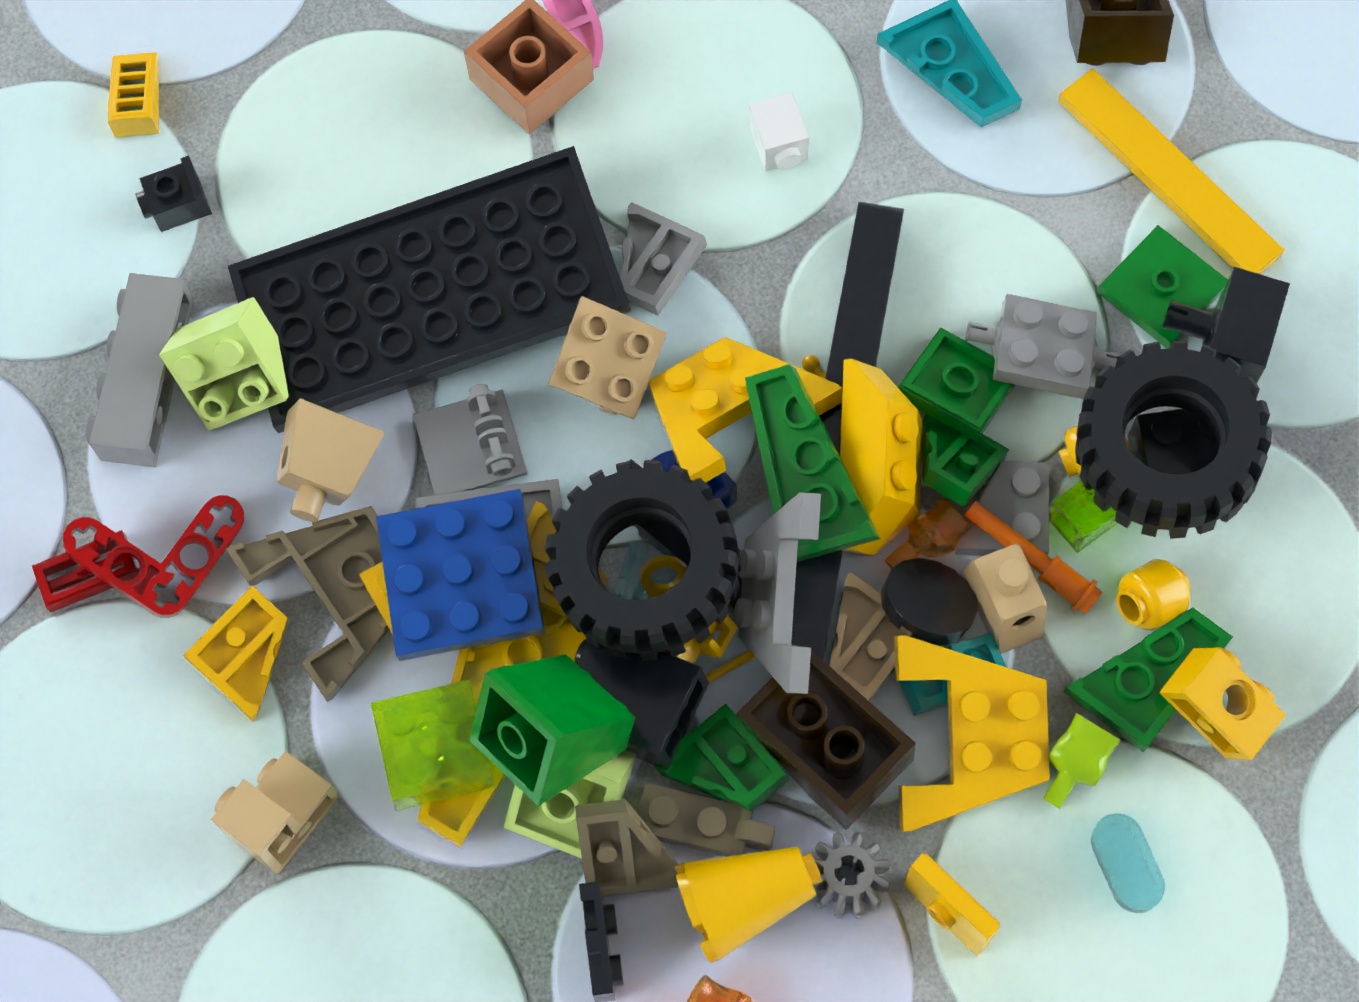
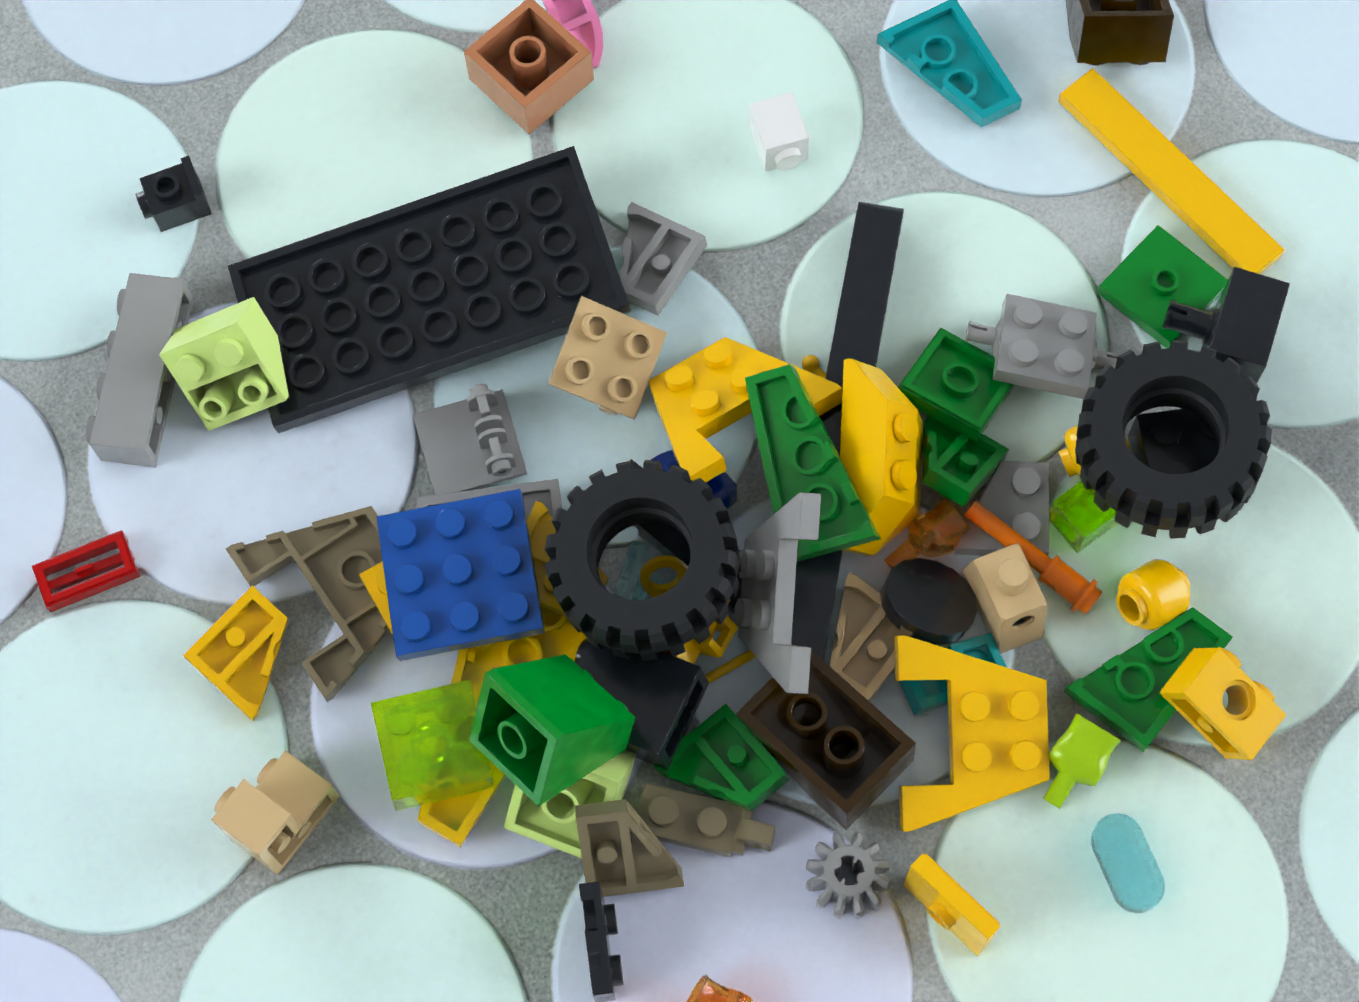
(135, 121): yellow slope -> none
(151, 571): red beam -> none
(323, 457): tan torso -> none
(744, 894): yellow cone -> none

